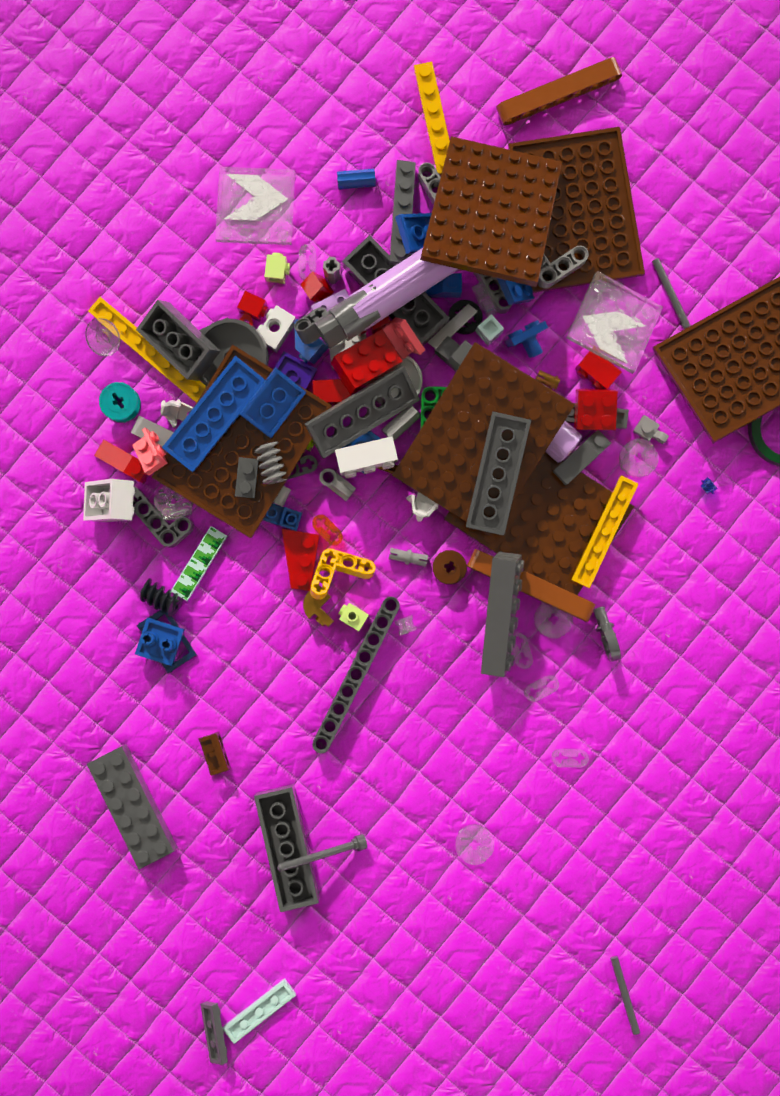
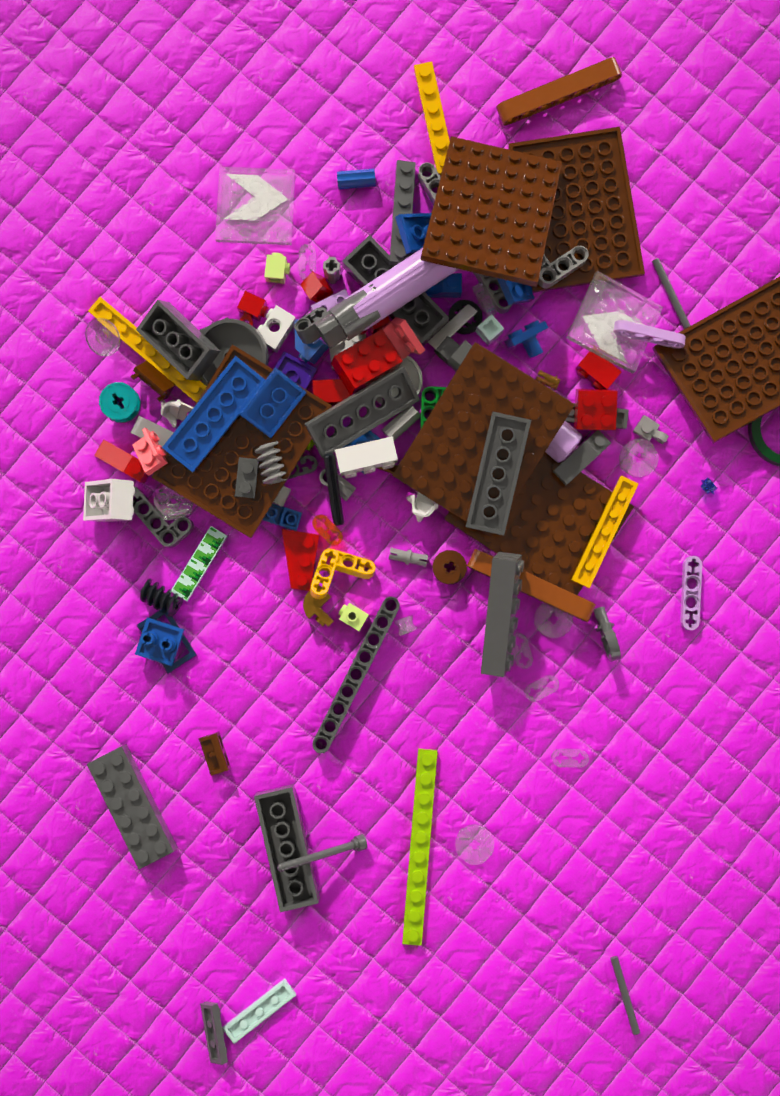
(154, 379): none -> reddish brown hinge
(333, 488): none -> black axle
(419, 847): none -> lime plate
(649, 334): none -> lavender beam
(687, 592): none -> lavender beam

